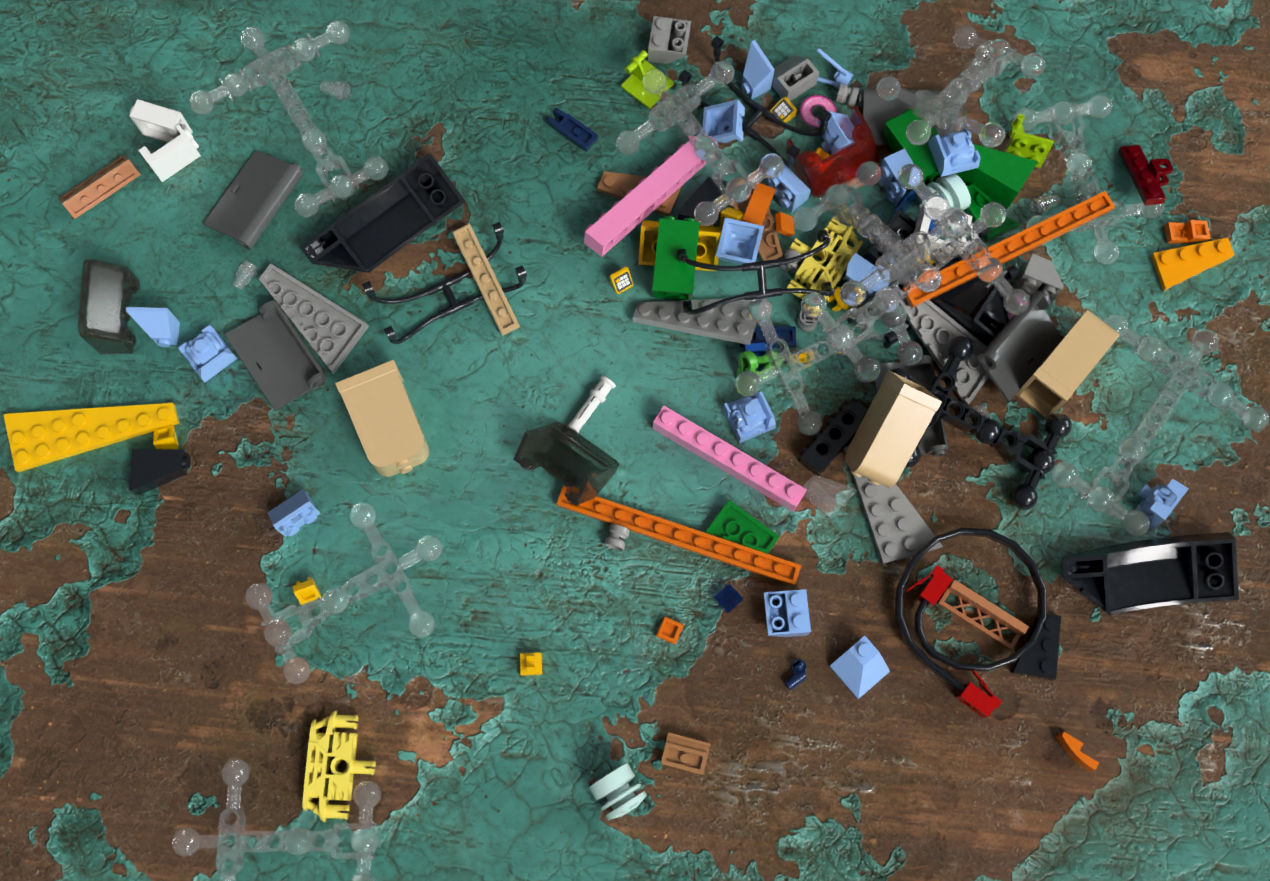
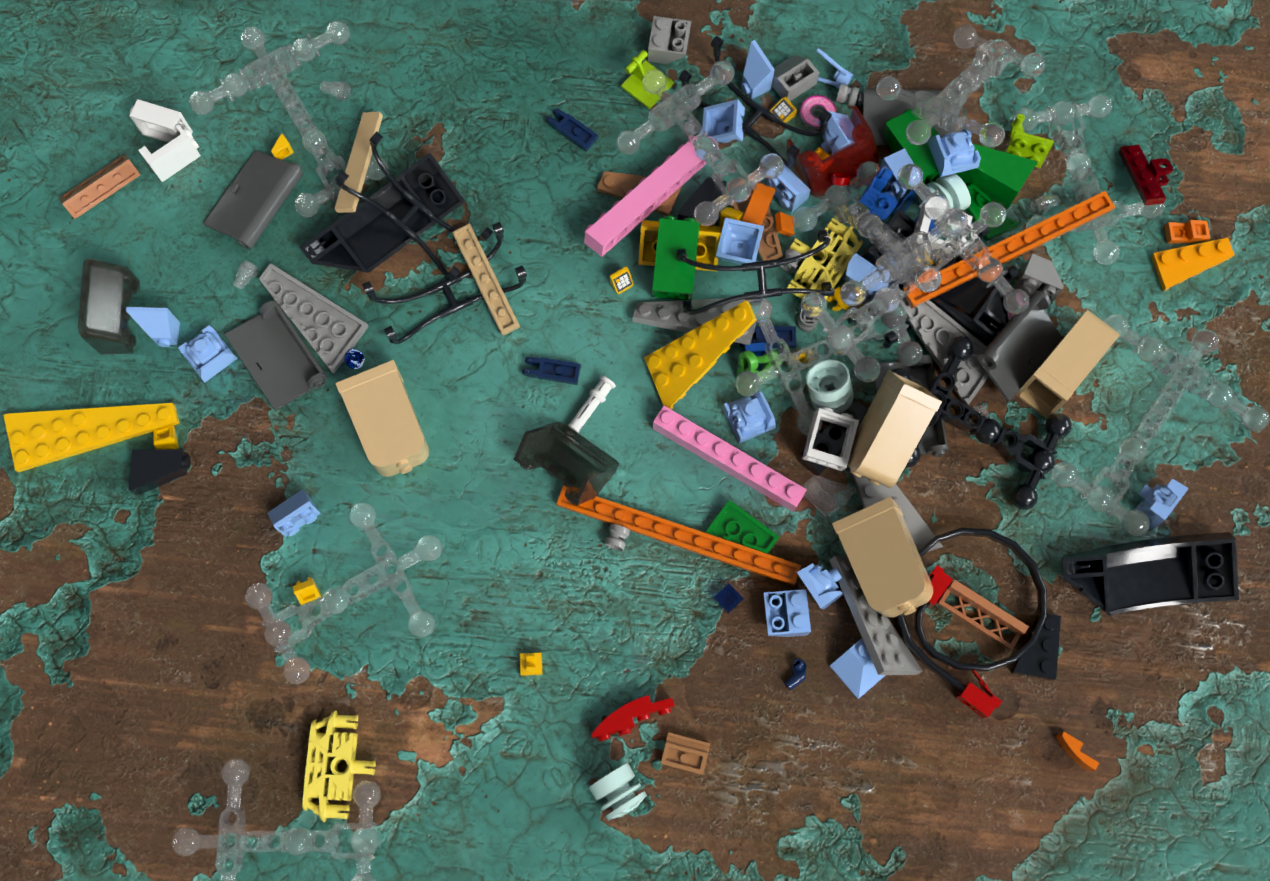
(281, 148): none -> yellow slope
(354, 359): none -> clear blue plate
(358, 161): none -> tan tile
(416, 205): none -> black bar
(553, 370): none -> dark blue hinge
(622, 719): none -> red slope
(669, 630): orange tile -> none
(695, 353): none -> yellow wing
(821, 584): none -> light blue brick
(823, 458): none -> white window
(830, 386): none -> light aqua wheel
(840, 179): none -> red tile
(879, 202): none -> blue piece
(879, 635): none -> light grey wing
(885, 558): none -> tan piece

